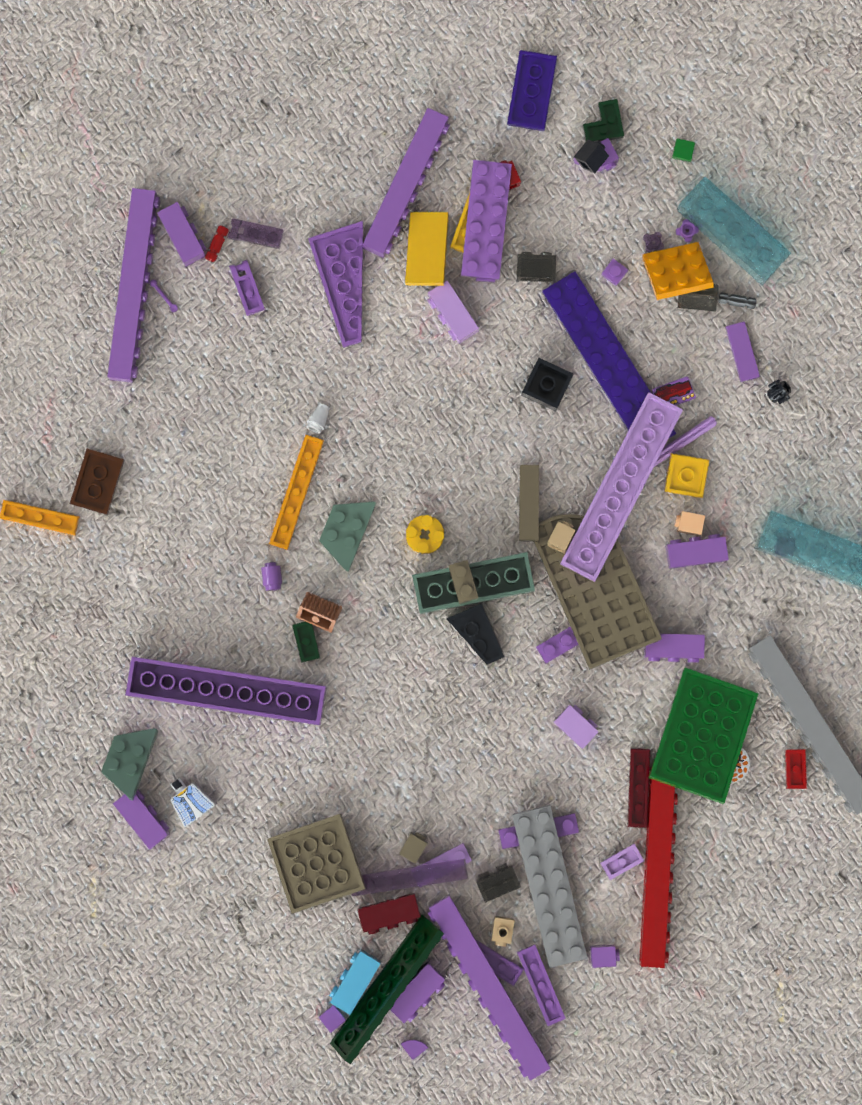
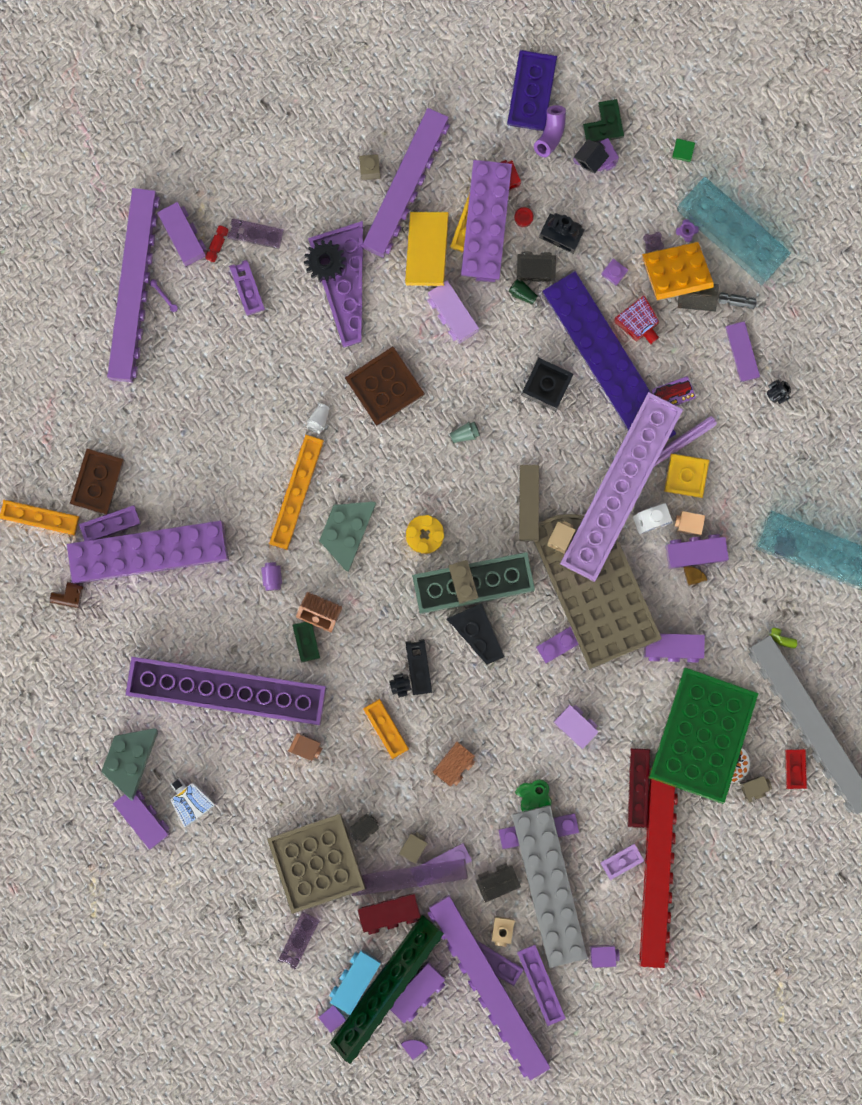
(71, 597): none -> reddish brown piece
(110, 524): none -> medium lavender plate
(147, 552): none -> medium lavender brick
(299, 939): none -> clear purple plate
(305, 747): none -> nougat slope
(327, 271): none -> black gear
(364, 827): none -> clear smoke brick
(369, 167): none -> dark tan brick
(384, 386): none -> reddish brown plate
(386, 728): none -> light orange tile
(400, 685): none -> black gear
(418, 668): none -> black plate
(454, 764): none -> nougat brick
(465, 433): none -> sand green cone
(522, 292): none -> dark green cone
(523, 217): none -> red tile
(531, 798): none -> green plate
(553, 131): none -> medium lavender cylinder
(562, 232): none -> black brick
(639, 321): none -> torso
(653, 518): none -> white torso
(694, 575): none -> pearl gold tile
(755, 788): none -> dark tan brick
(781, 640): none -> lime arm

